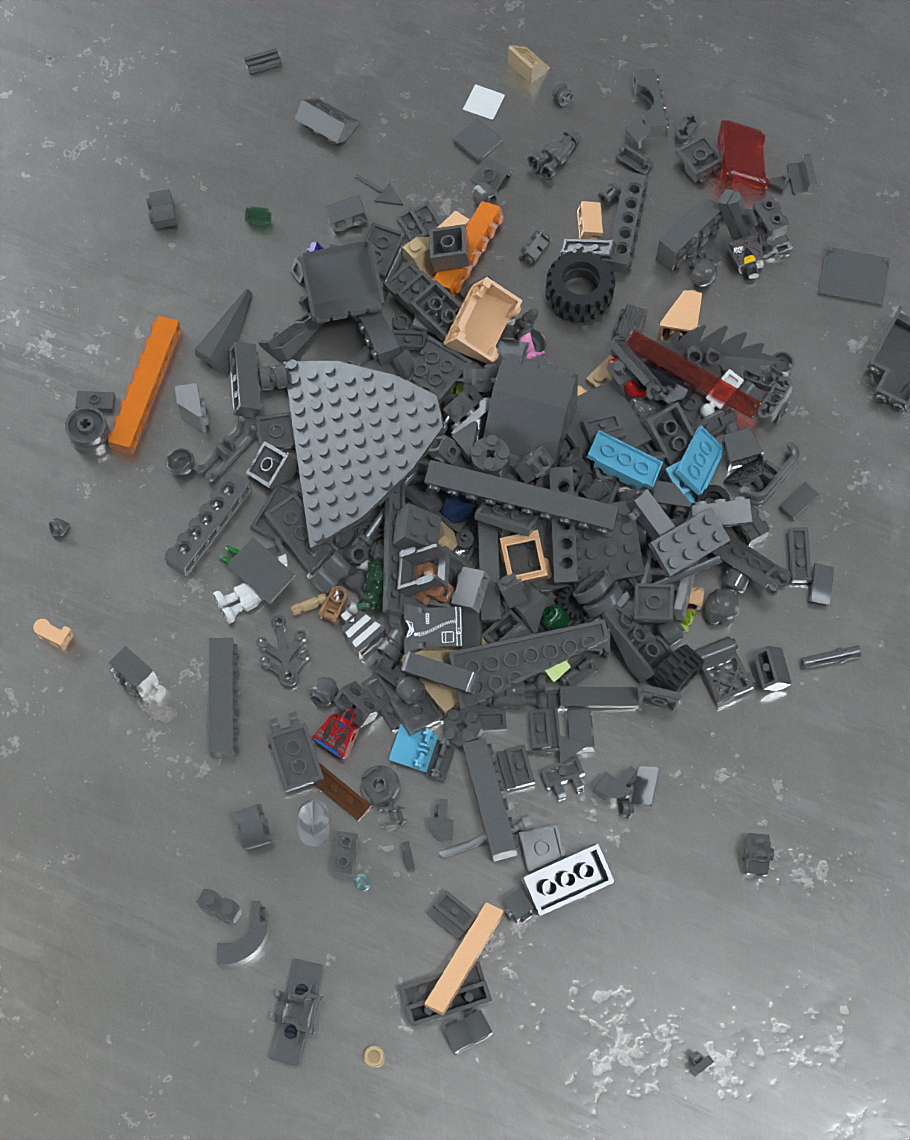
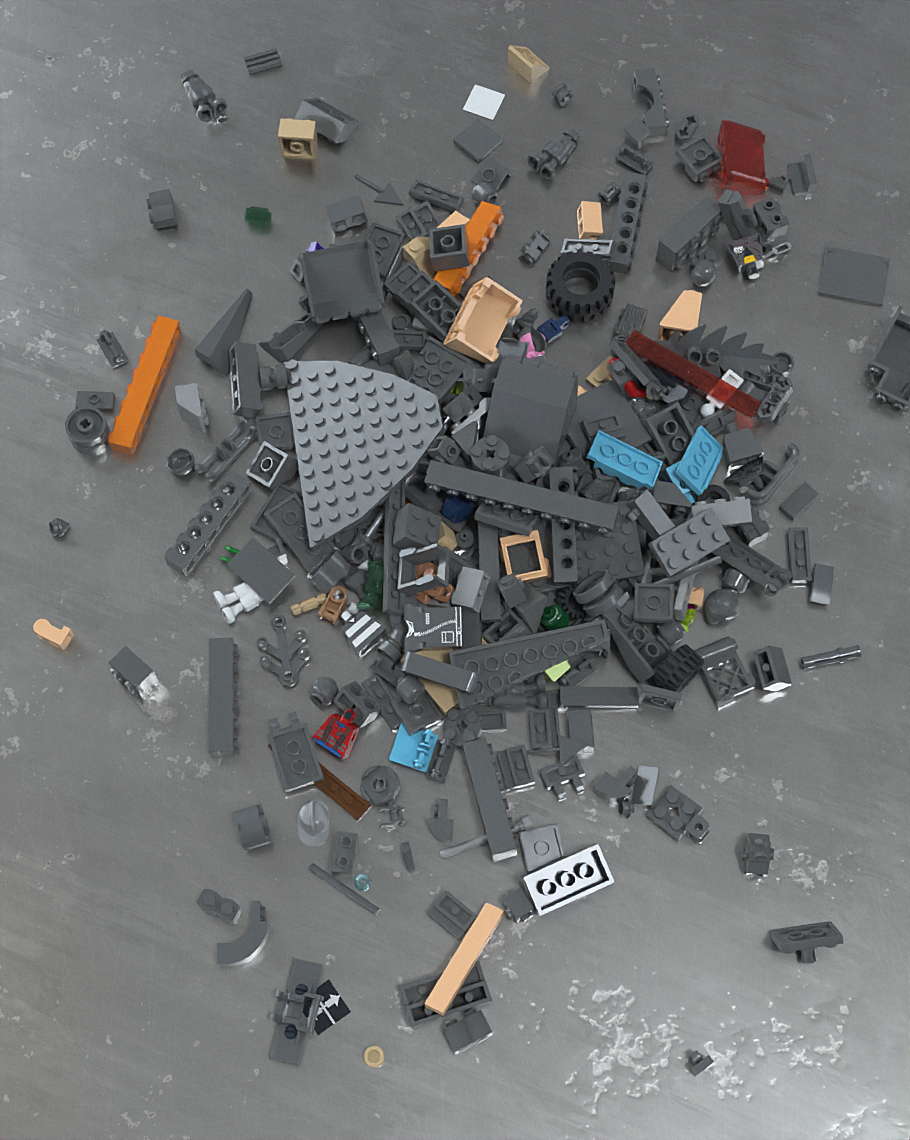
(112, 348): none -> dark grey hinge
(202, 94): none -> dark grey piece
(298, 138): none -> tan brick
(330, 1009): none -> black sticker
(344, 889): none -> dark grey bar
(436, 196): none -> dark grey tile
(553, 329): none -> dark blue plate
(685, 823): none -> dark grey plate
(806, 939): none -> dark grey plate

